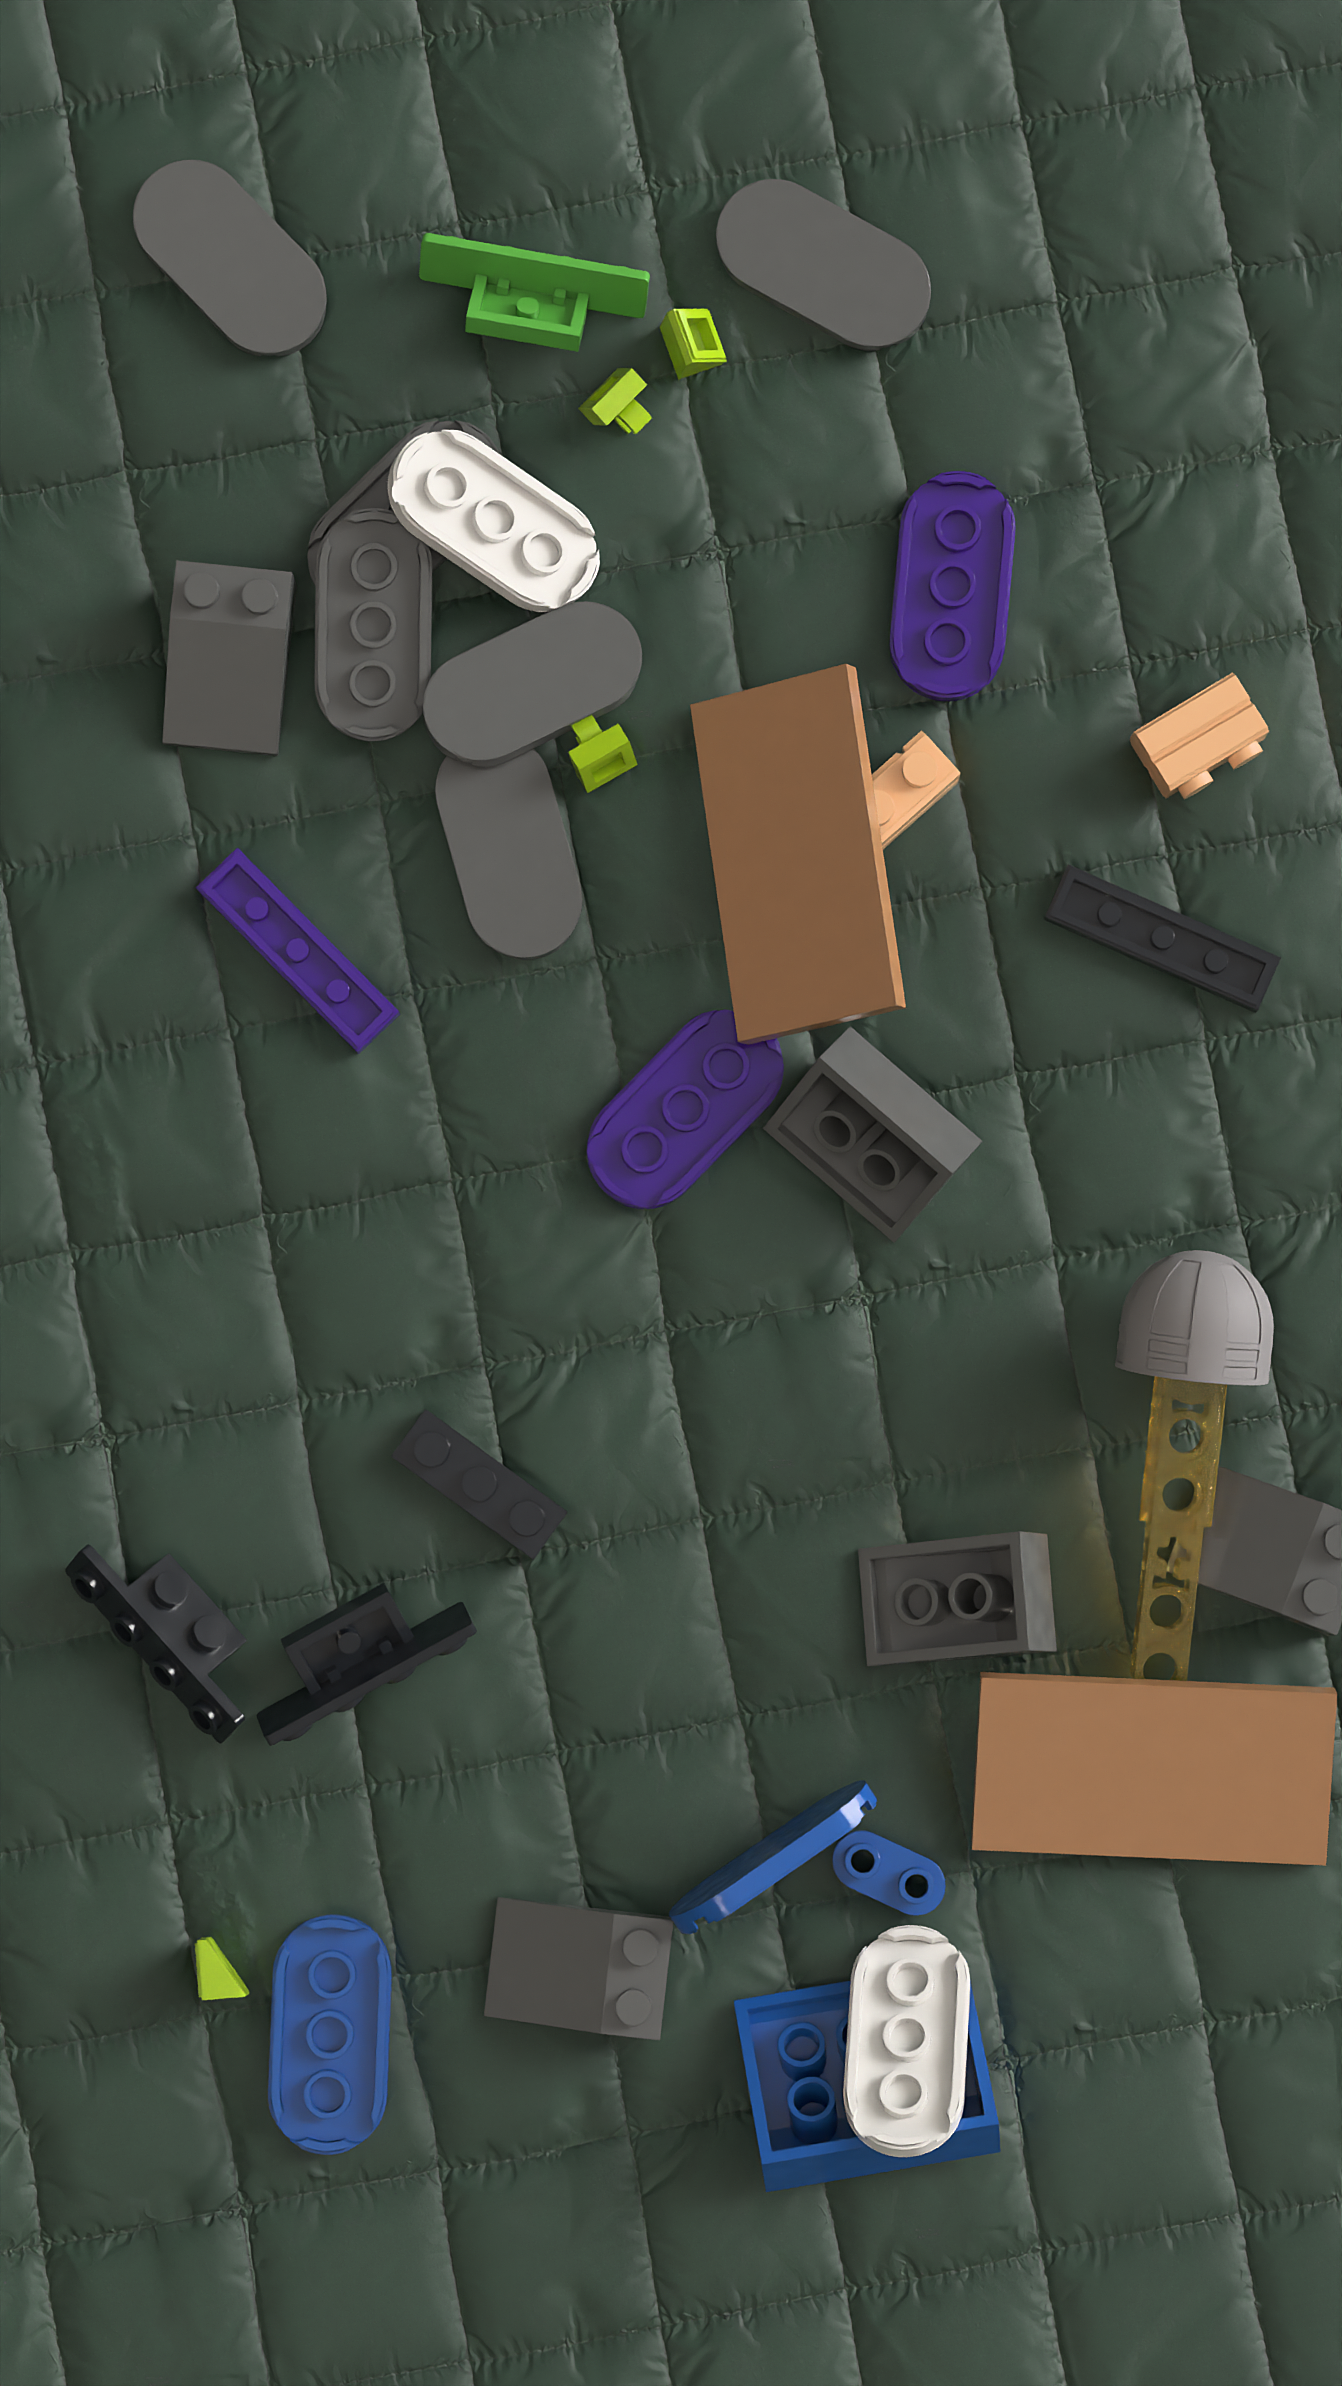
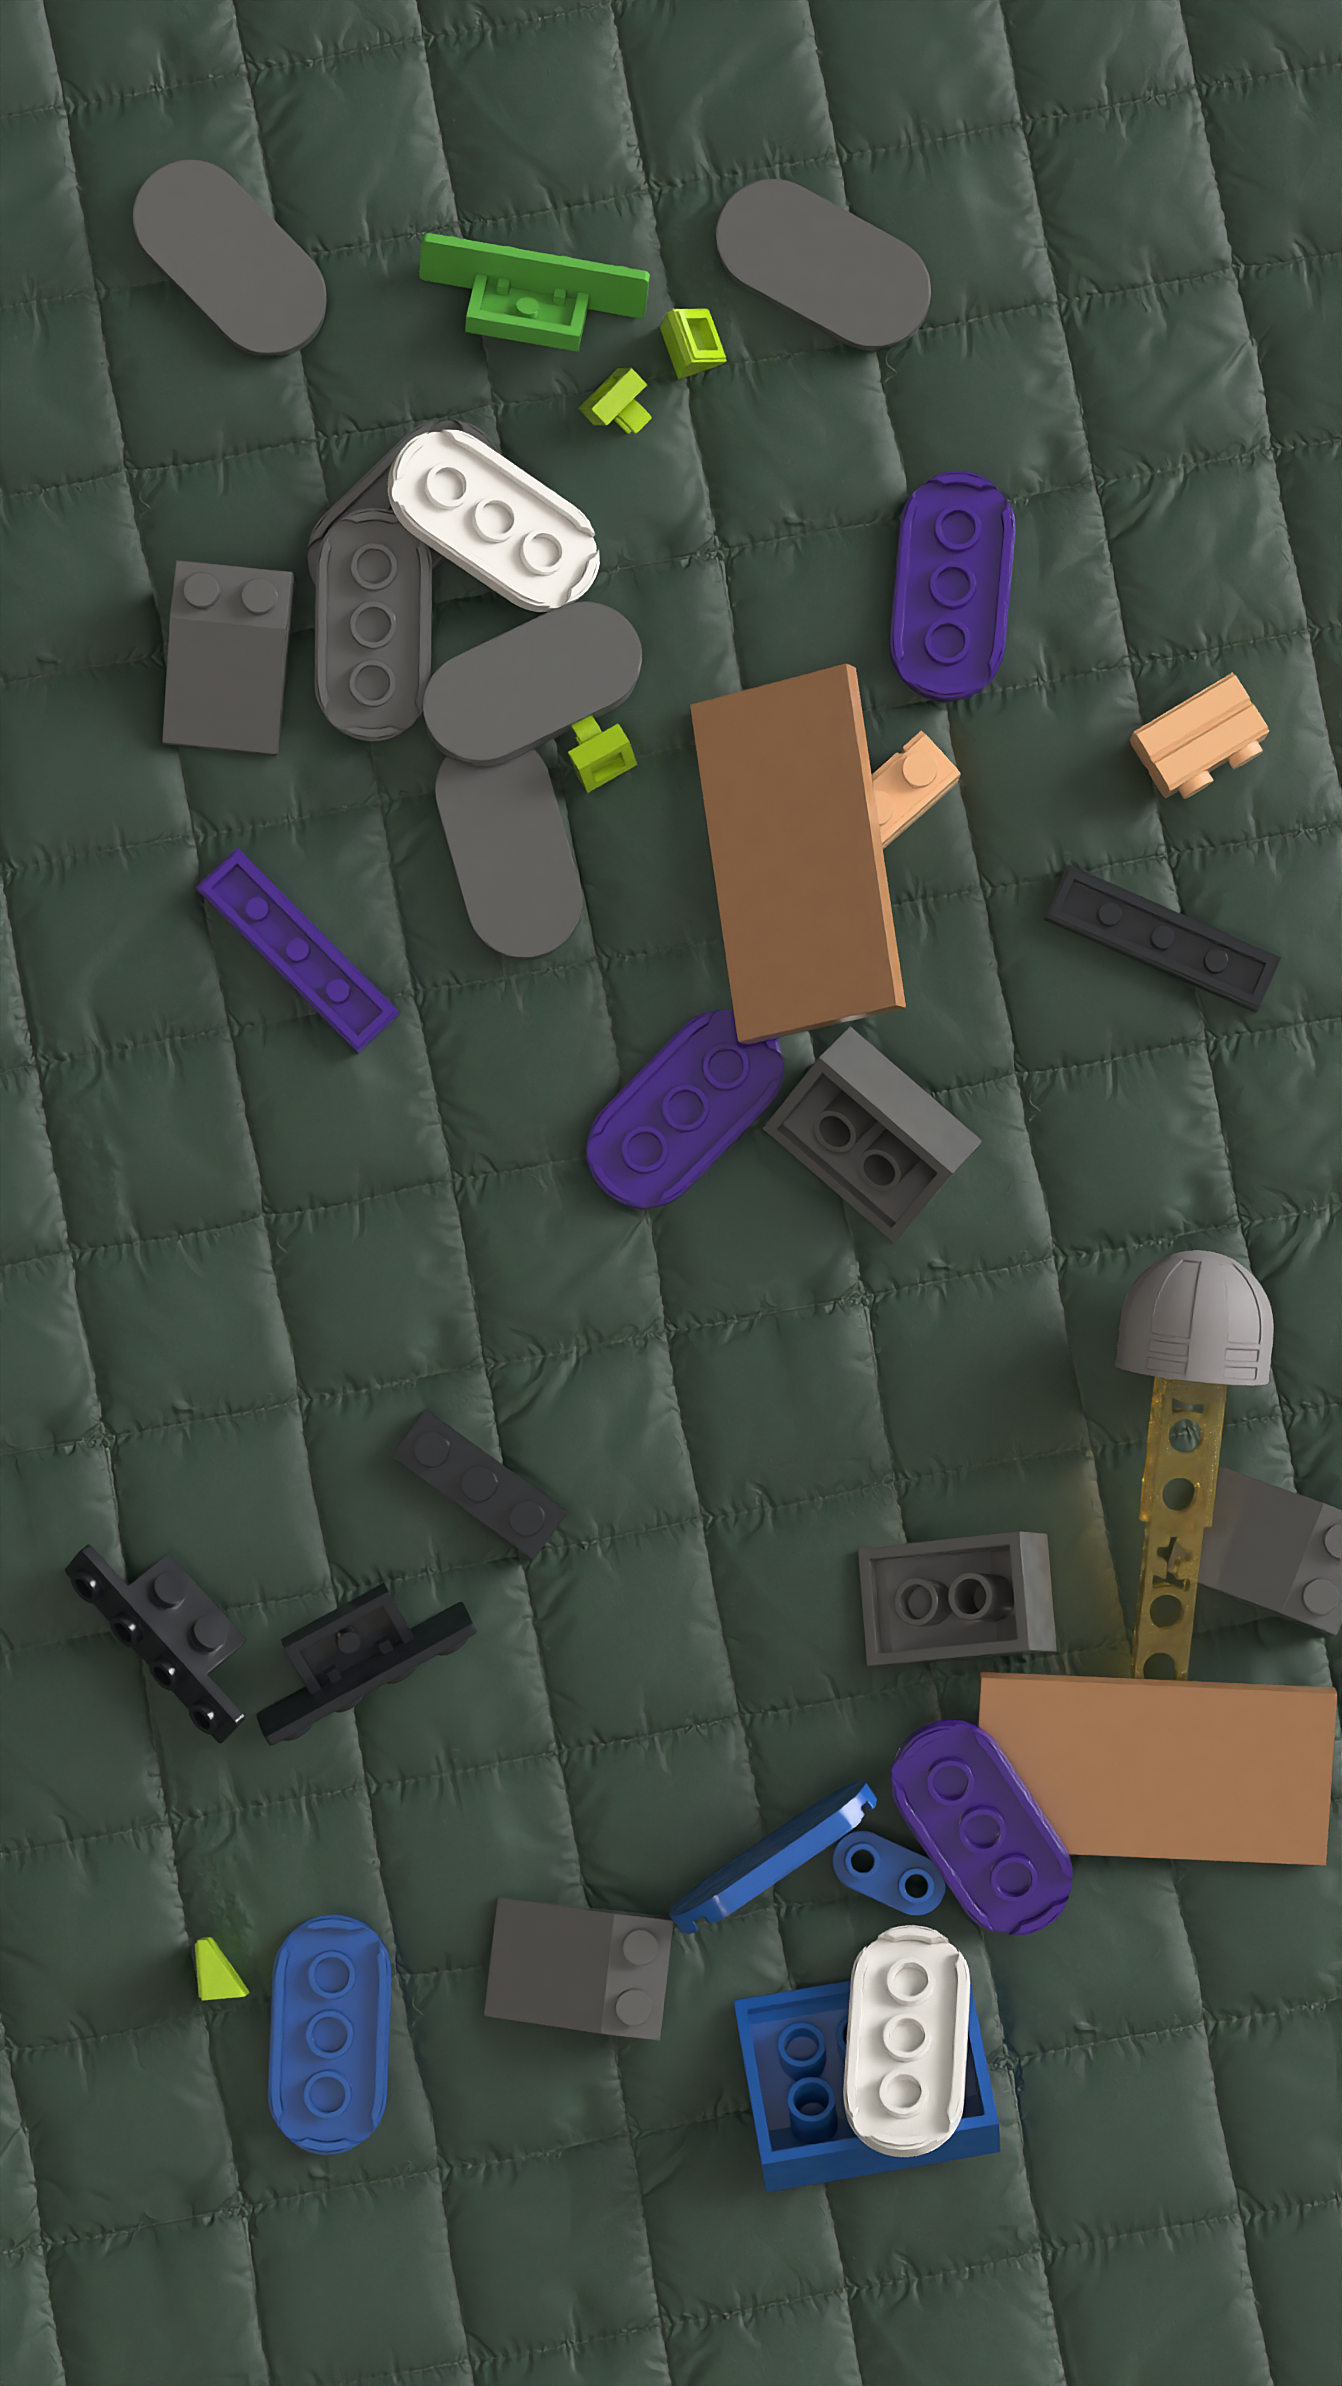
(981, 1827): none -> dark purple tile

